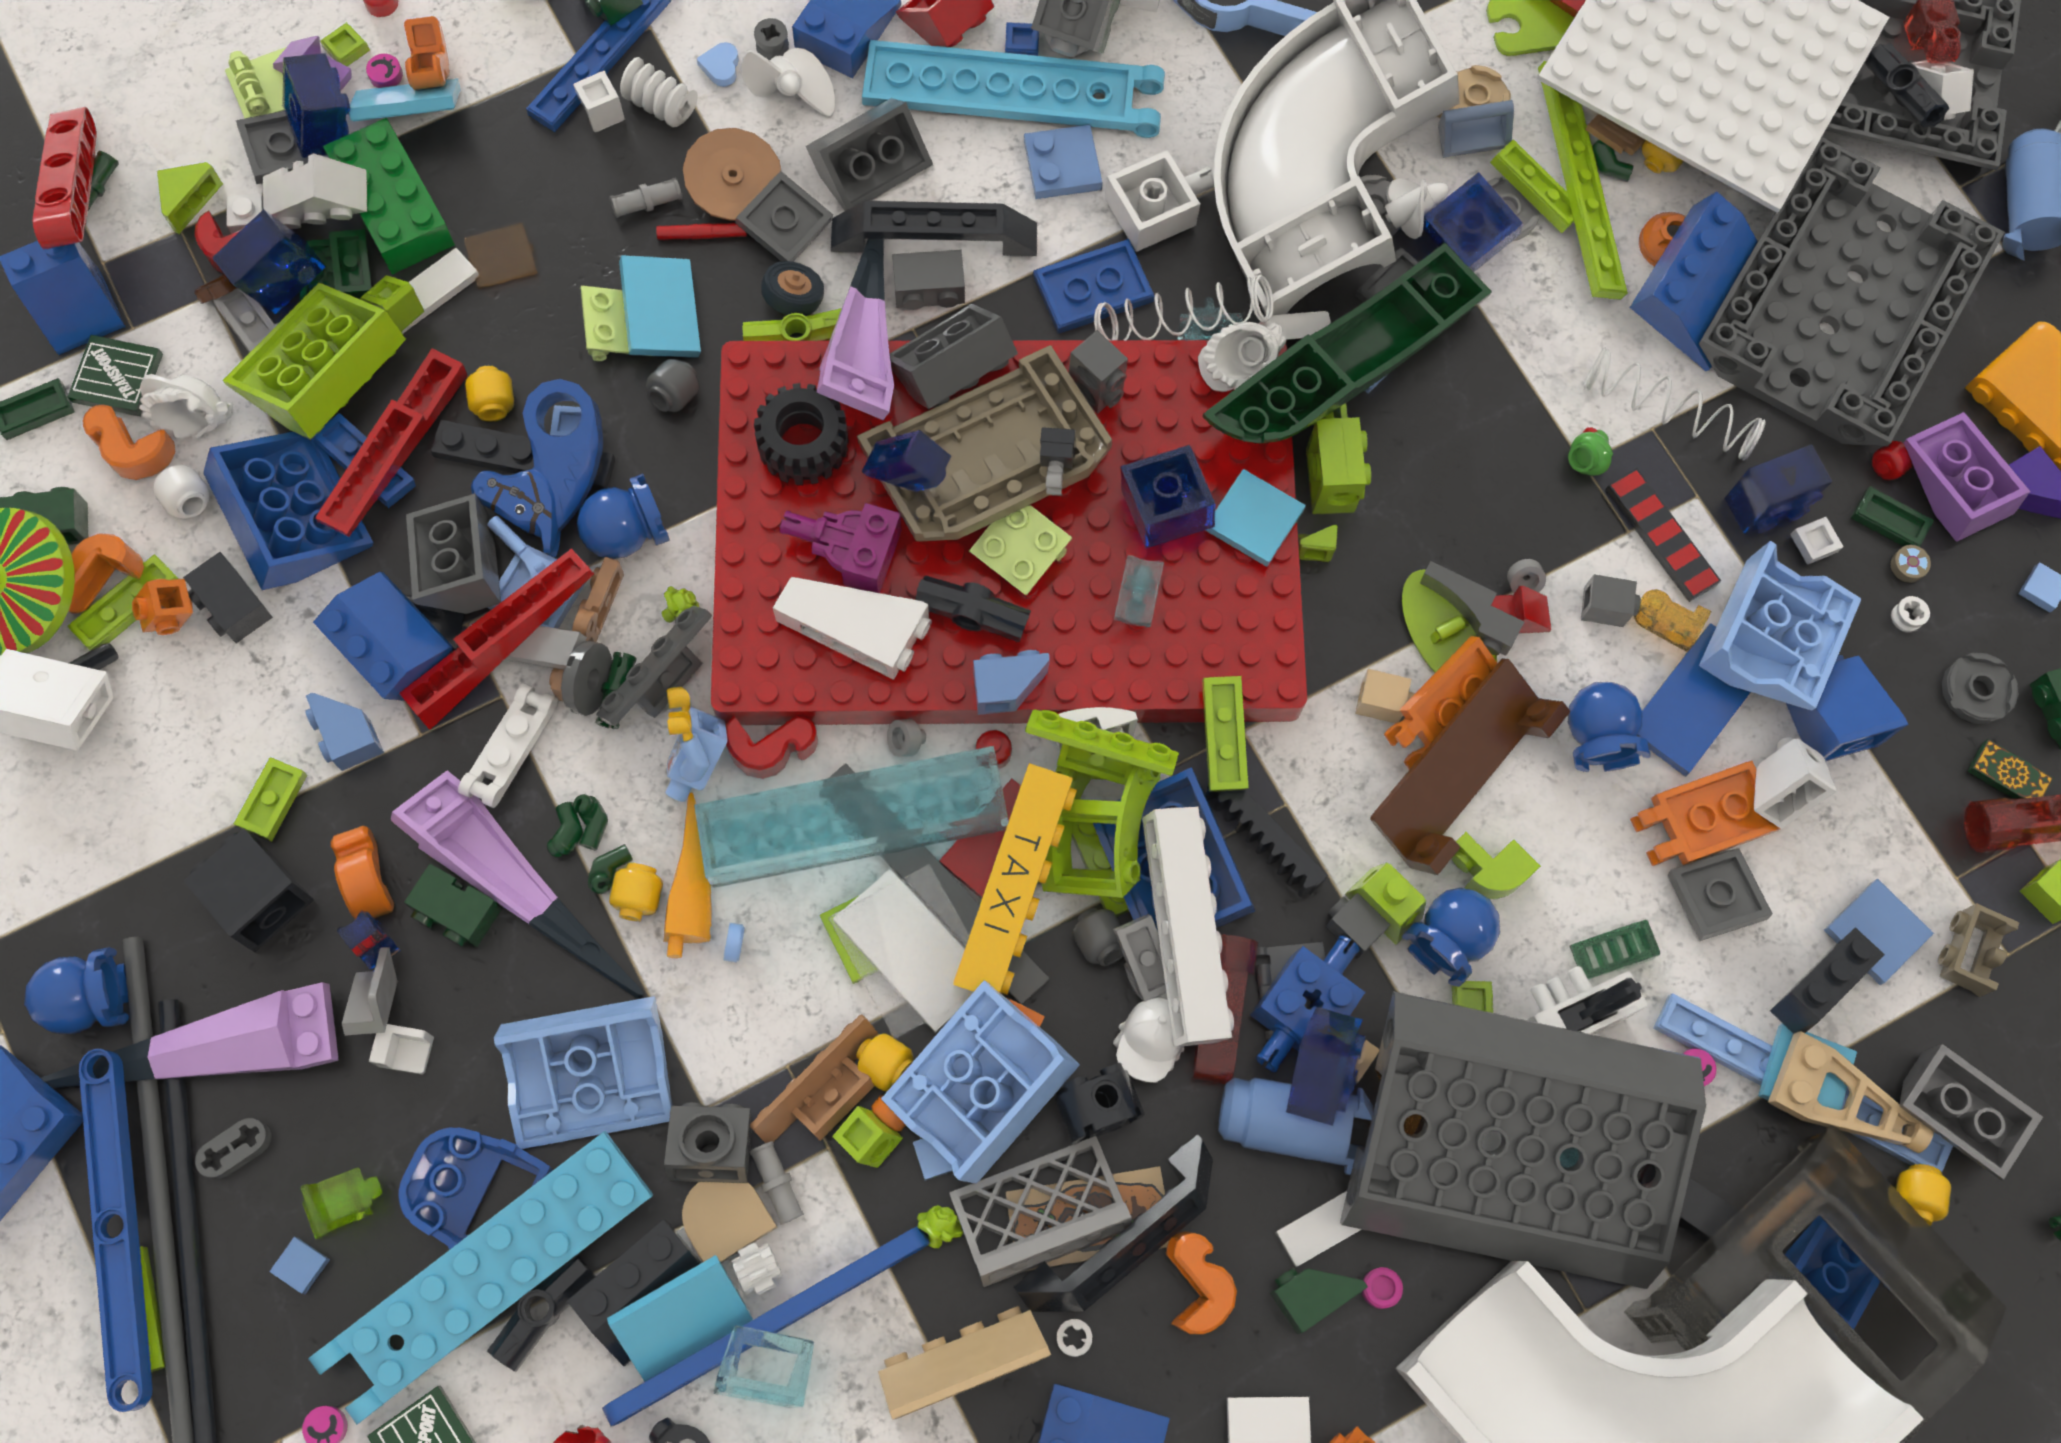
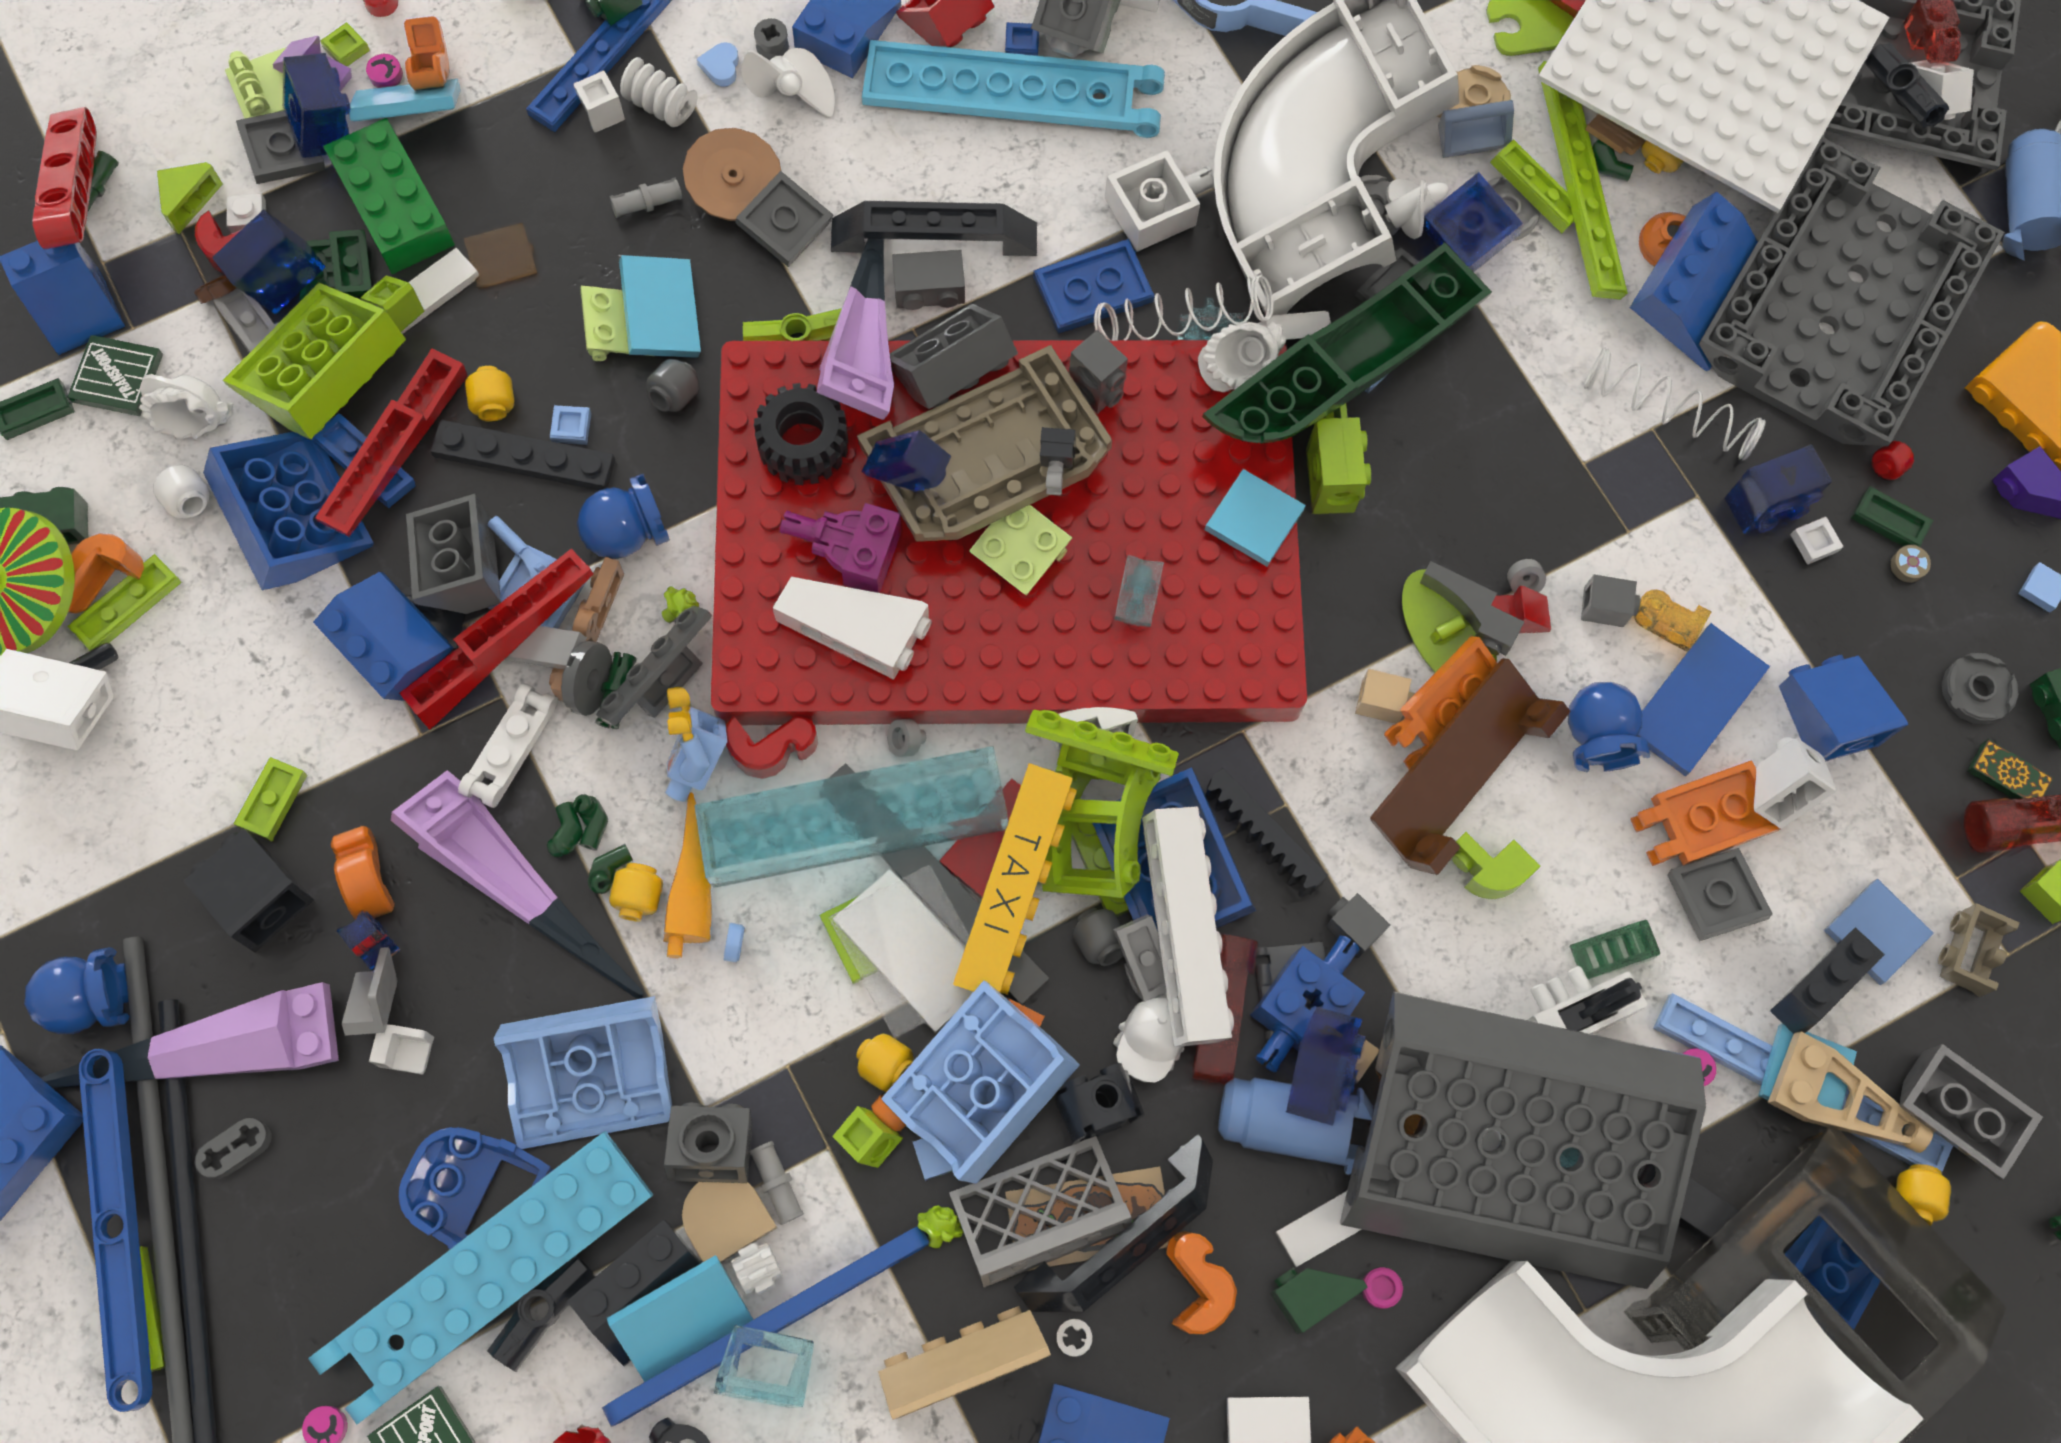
(117, 448): orange animal -> none
(162, 606): orange brick -> none
(227, 598): black brick -> none
(299, 1265): medium blue tile -> none
(315, 192): white wedge -> none
(339, 1201): clear neon green piece -> none
(345, 732): medium blue slope -> none
(461, 913): dark green brick -> none
(562, 473): blue animal -> none
(699, 231): red piece -> none
(792, 288): black wheel -> none
(822, 1090): medium nougat bracket -> none
(870, 154): dark grey slope -> none
(973, 607): black piece -> none
(1001, 744): red piece -> none
(1007, 681): medium blue slope -> none
(1062, 161): medium blue plate -> none
(1167, 496): clear blue brick -> none
(1225, 733): lime plate -> none
(1319, 545): lime slope -> none
(1392, 898): lime torso -> none
(1457, 930): blue tile -> none
(1474, 995): lime tile -> none
(1591, 452): bright green animal -> none
(1663, 535): tile -> none
(1780, 631): light blue piece -> none
(1901, 618): white bush -> none
(1964, 476): medium lavender slope -> none

